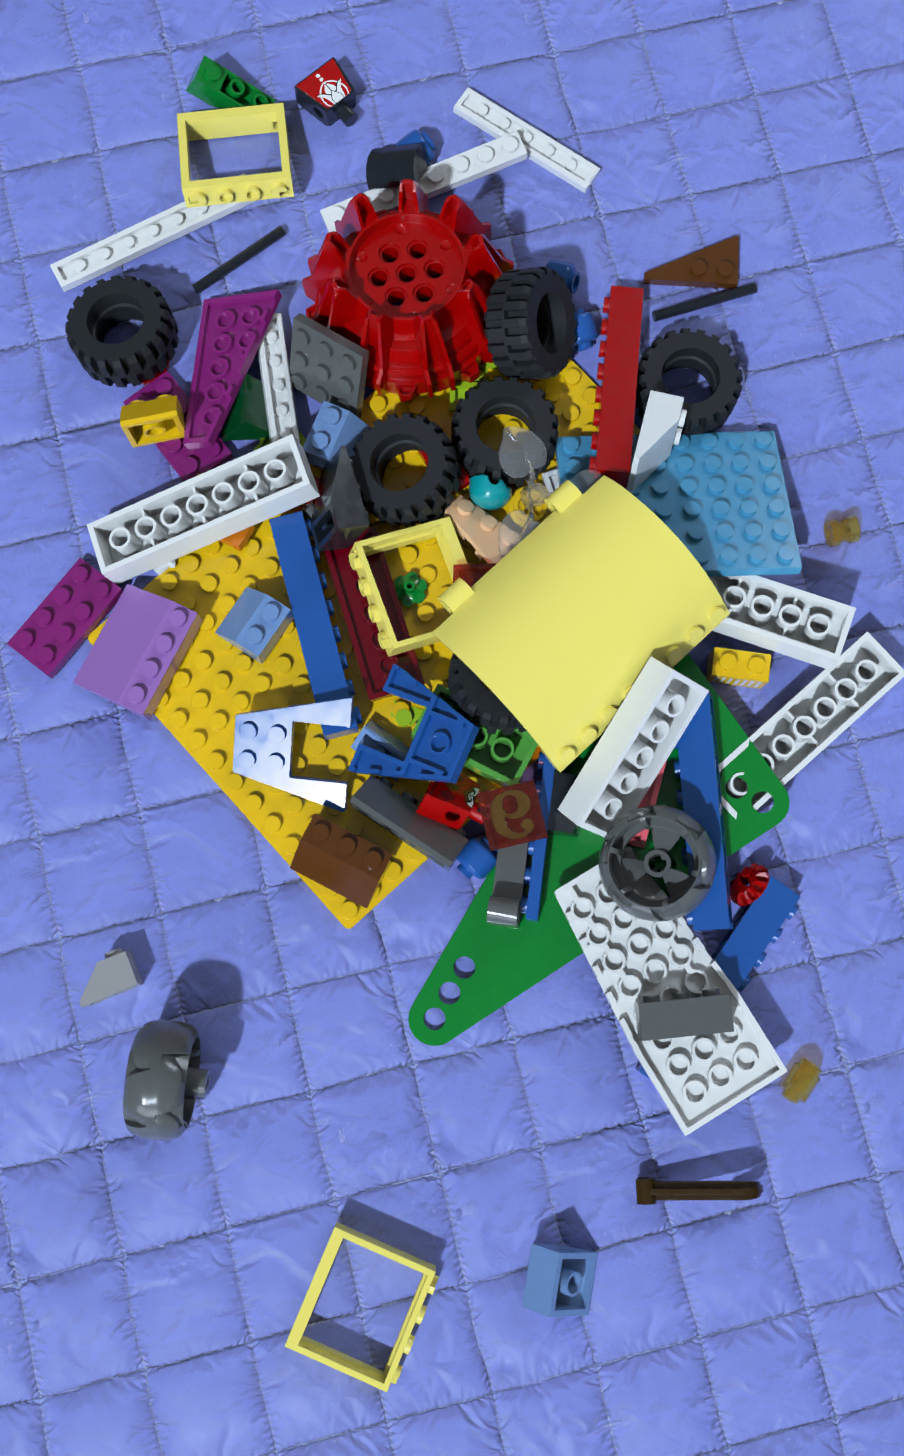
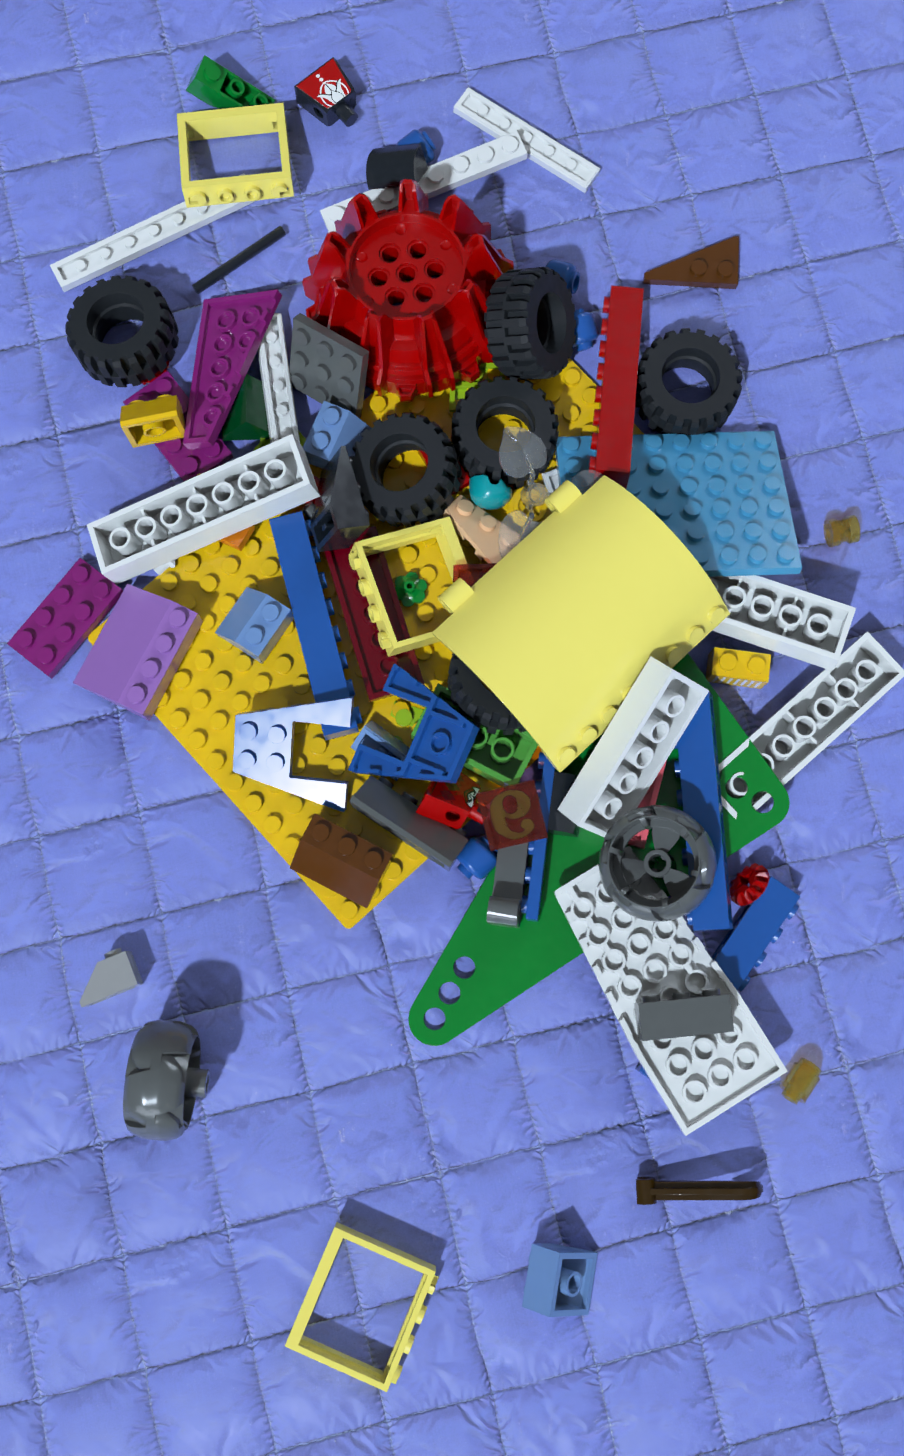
(656, 435): white slope -> none
(704, 302): black bar -> none

